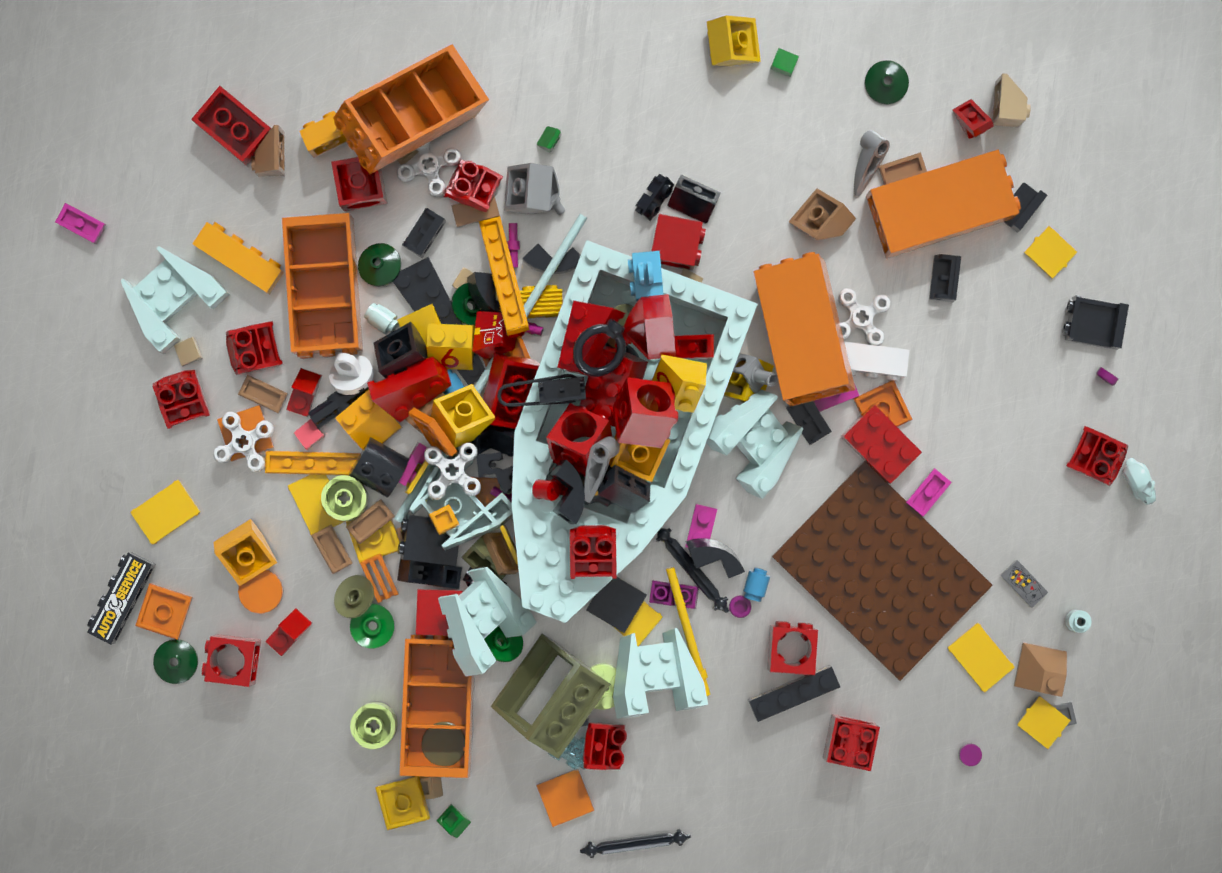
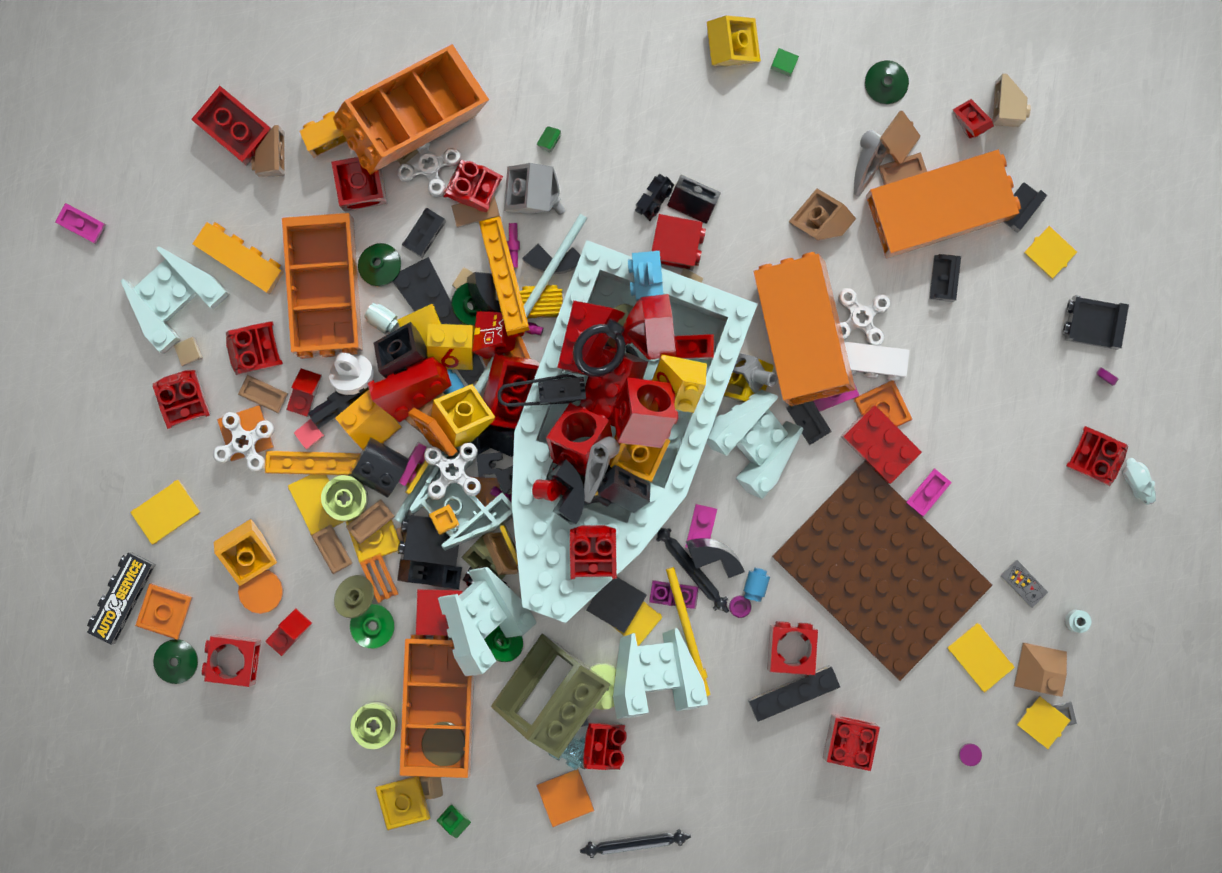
(900, 137): none -> medium nougat piece

